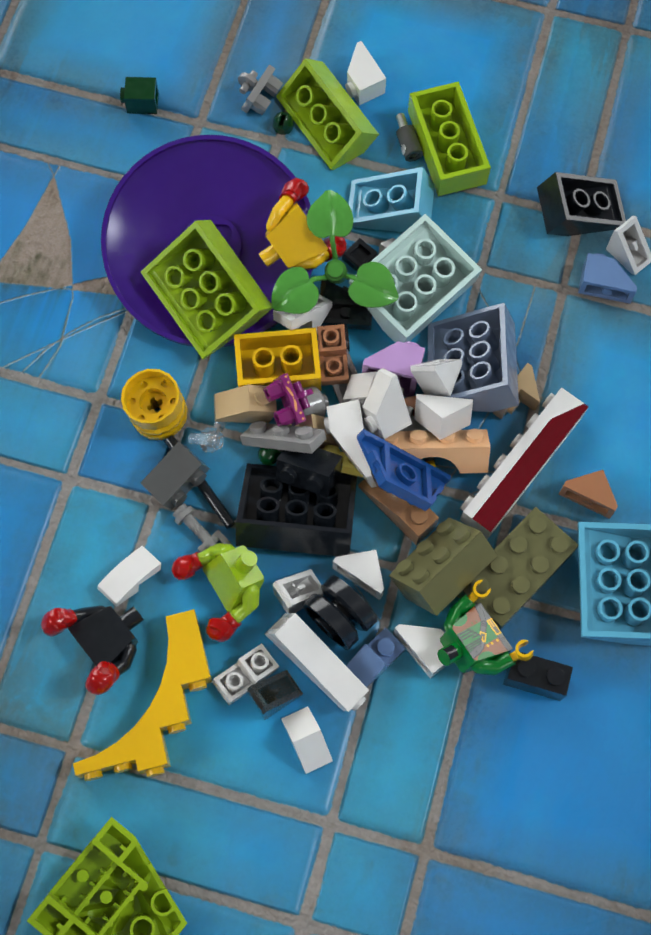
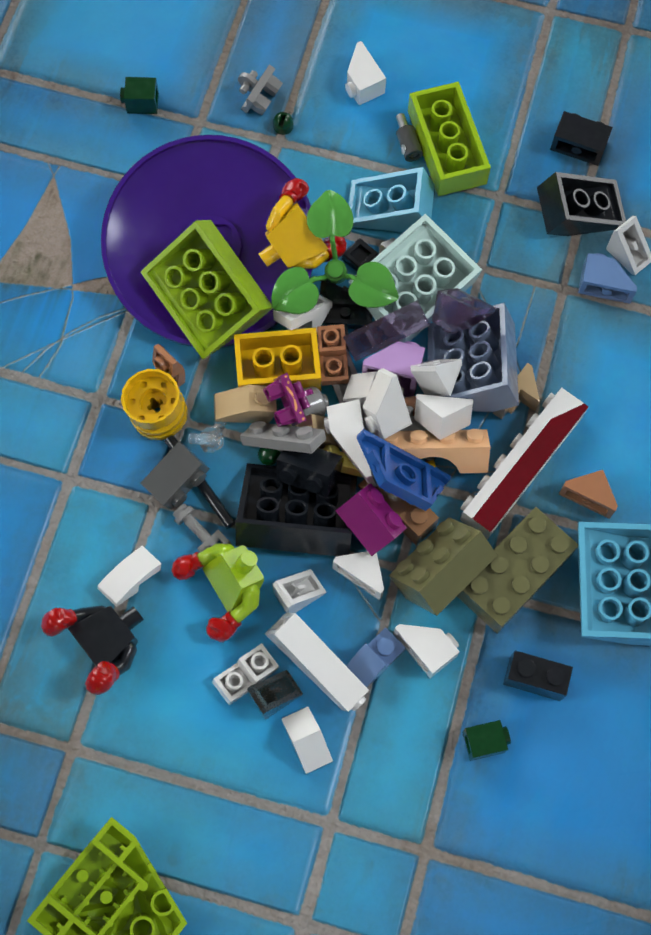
(166, 362): none -> nougat slope
(169, 710): yellow arch -> none
(326, 114): lime slope -> none
(340, 612): black wheel -> none
(371, 519): none -> magenta slope
(386, 330): none -> clear purple slope
(459, 310): none -> clear purple slope
(475, 640): torso -> none
(486, 740): none -> dark green brick
(581, 138): none -> black brick

